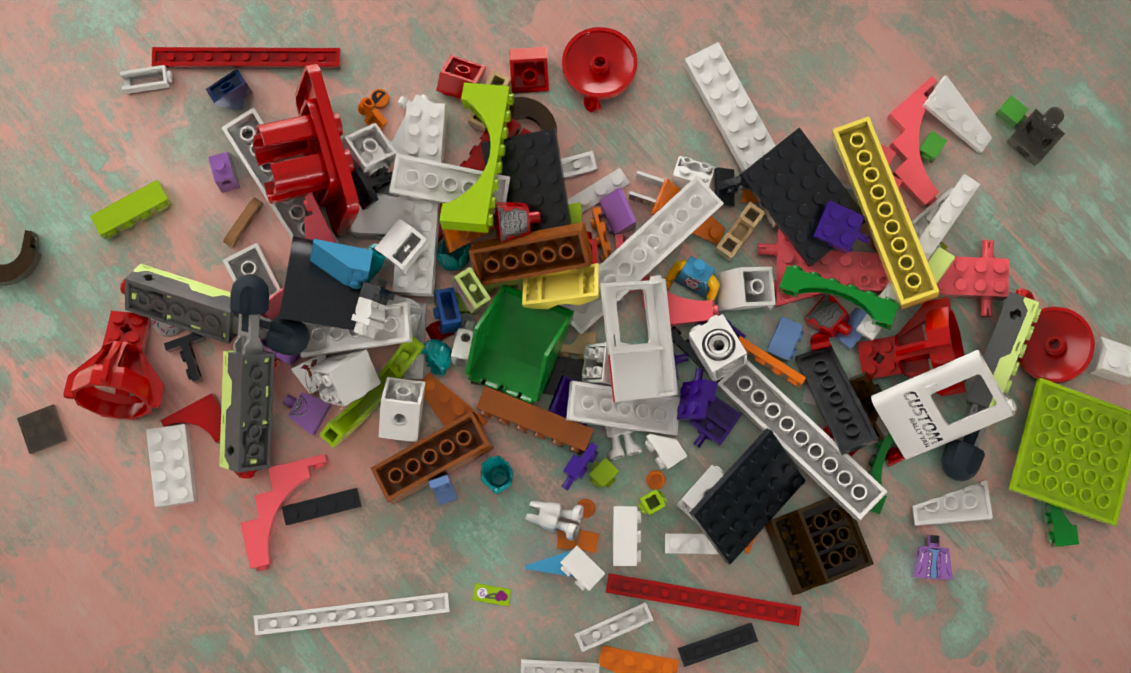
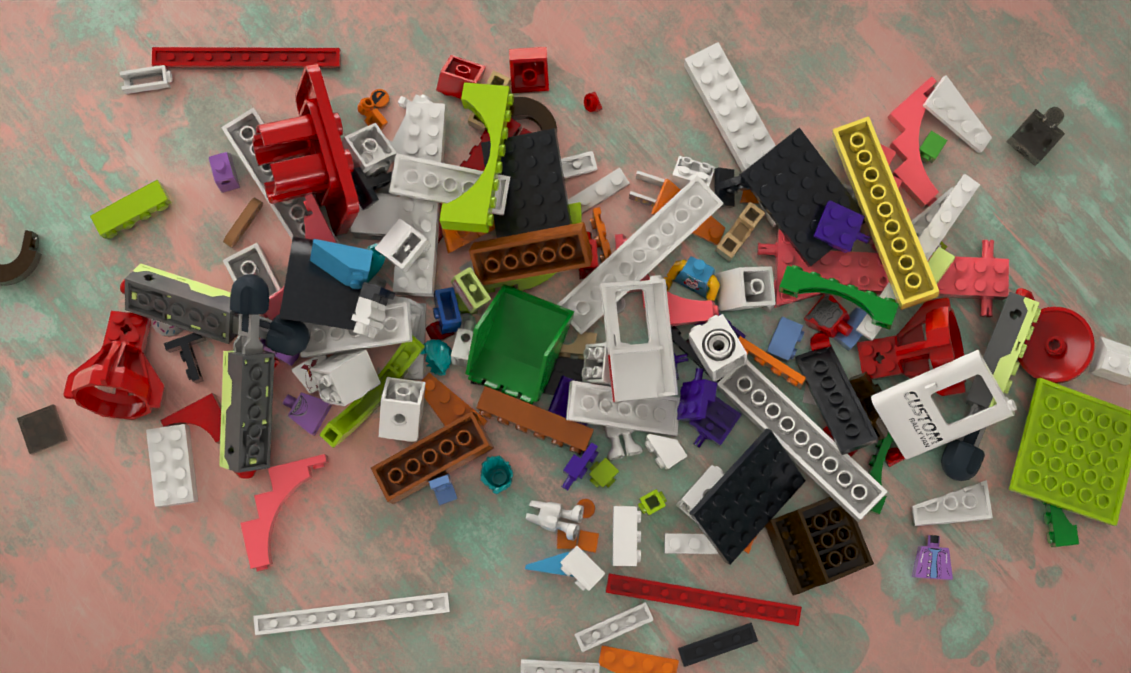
(230, 91): dark blue slope -> none
(321, 506): black plate -> none
(455, 260): teal hair -> none
(491, 594): lime sticker -> none
(514, 220): torso -> none
(563, 287): light yellow slope -> none
(599, 63): red dish -> none
(617, 213): medium lavender slope -> none
(655, 480): orange tile -> none
(1012, 112): bright green brick -> none

